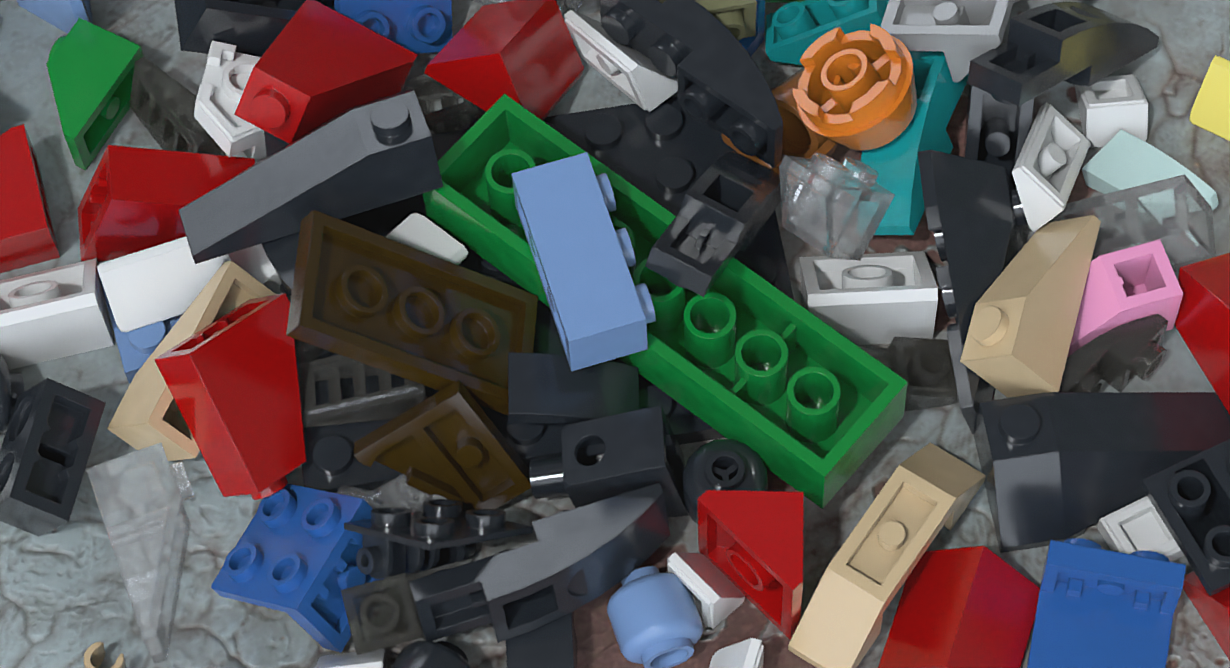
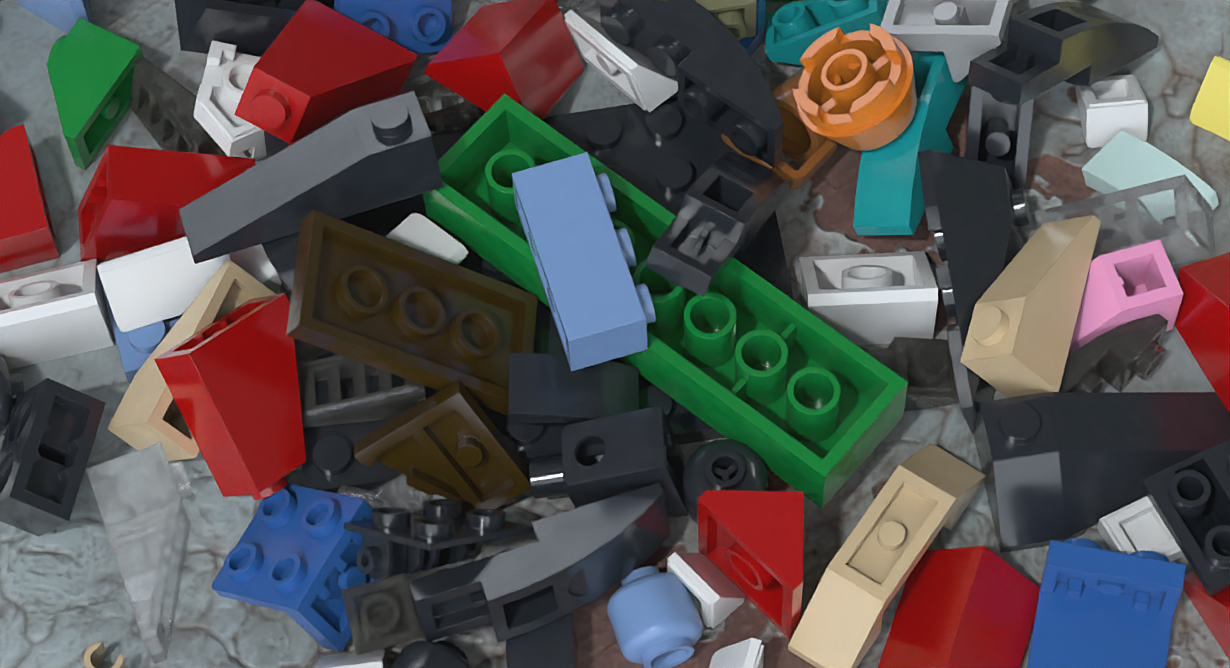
(832, 203): clear slope -> none
(1048, 166): white slope -> none

